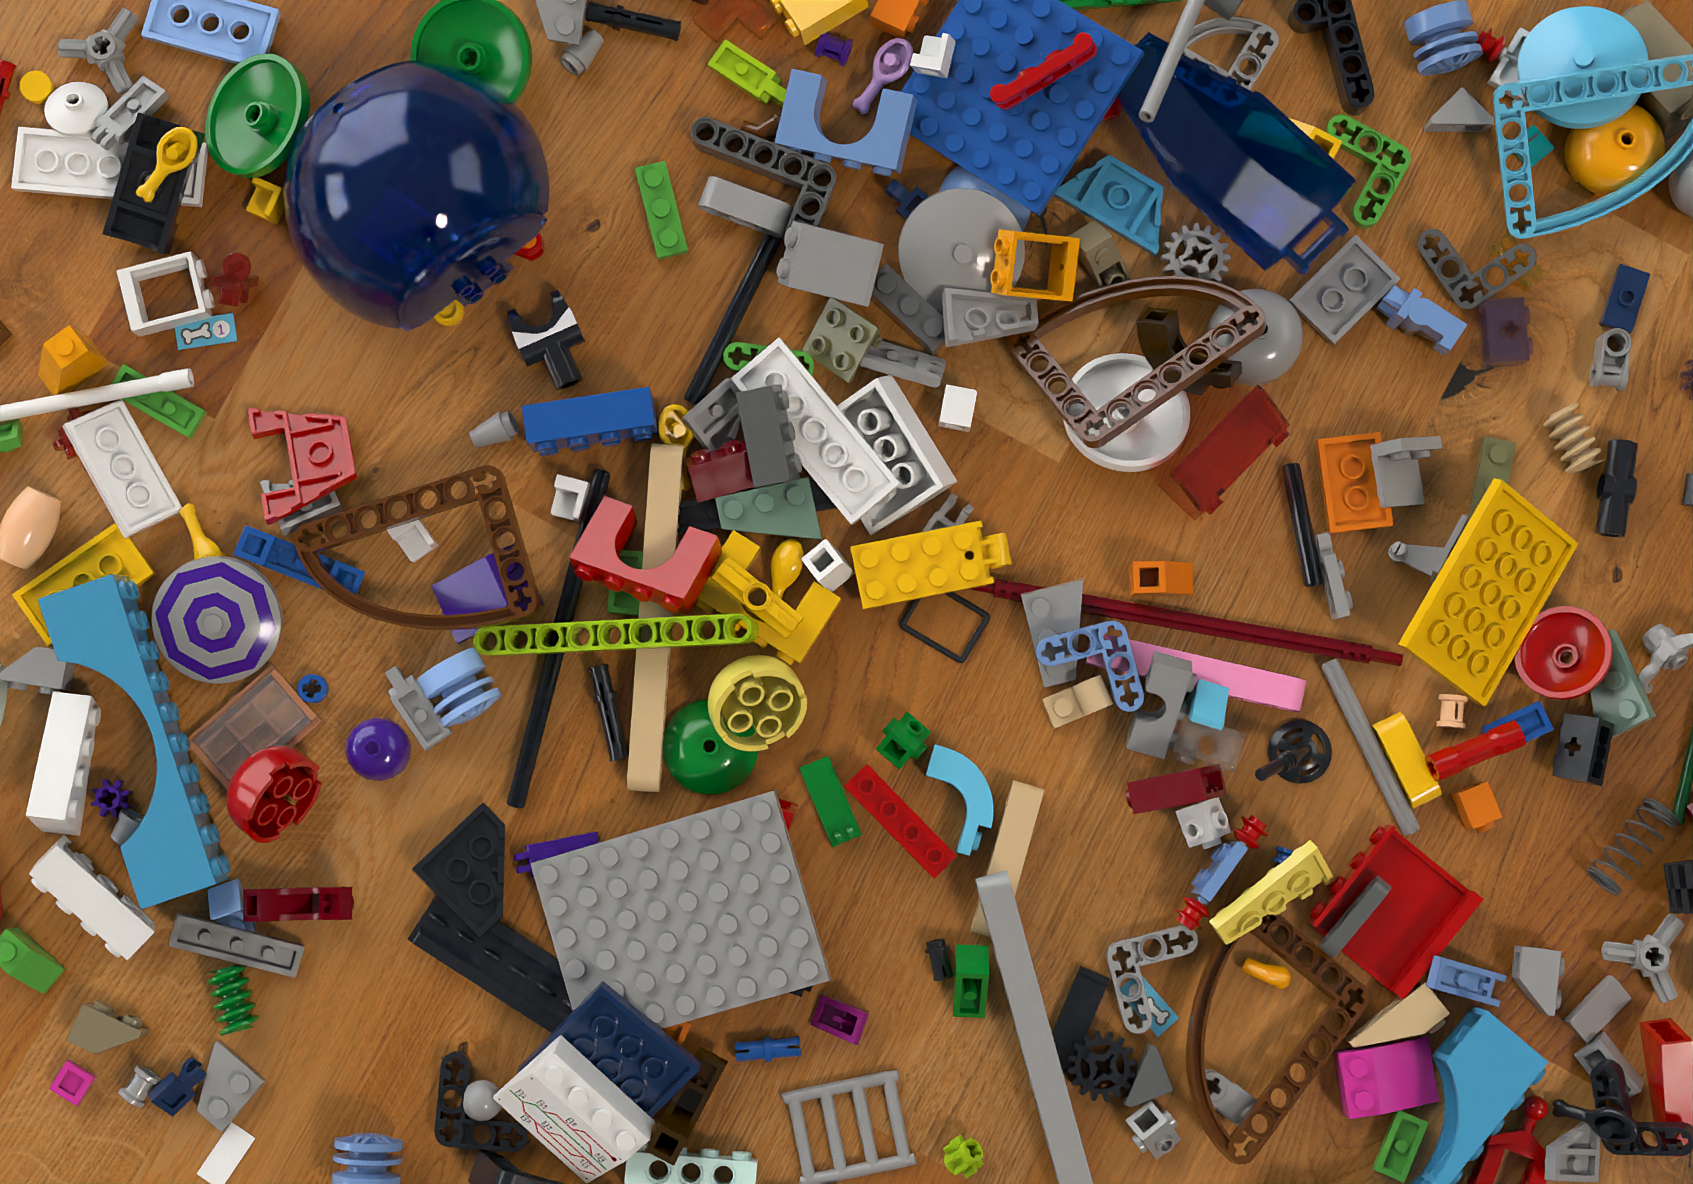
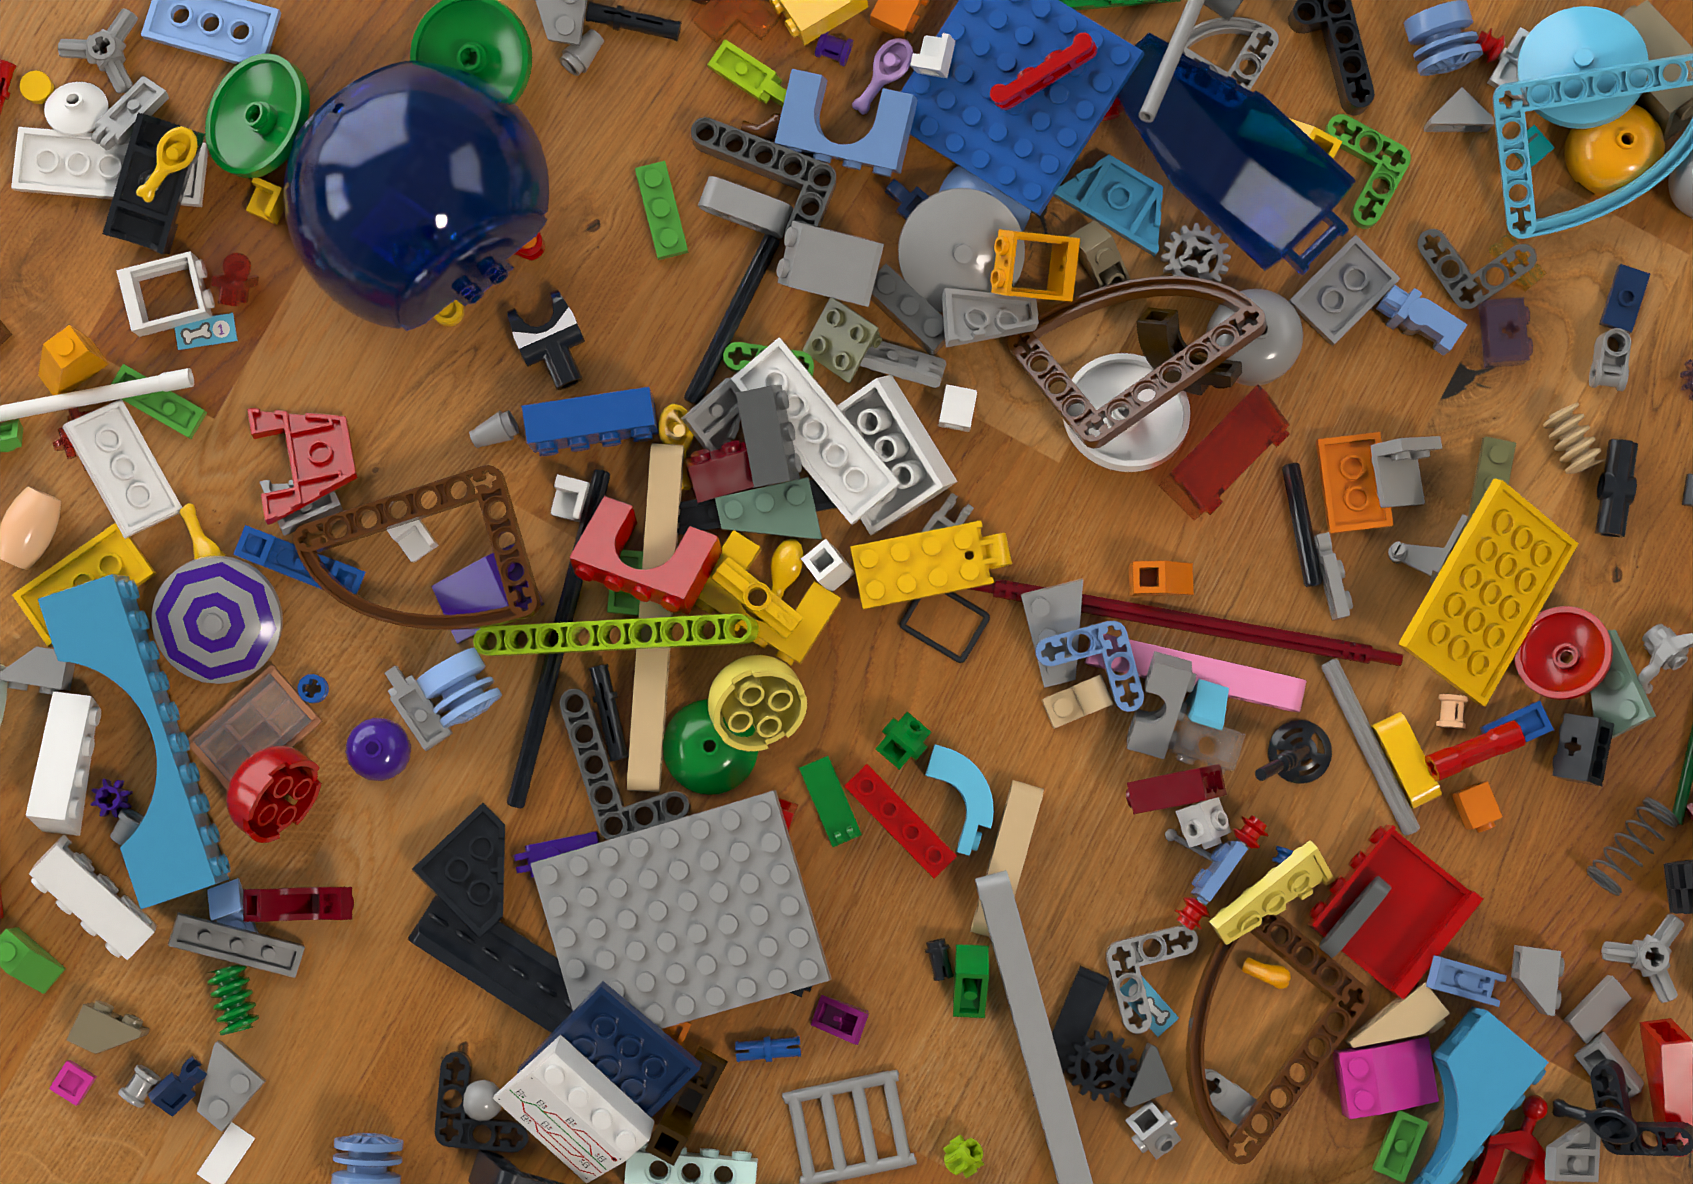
(606, 776): none -> dark grey beam
(1171, 835): none -> light grey hinge

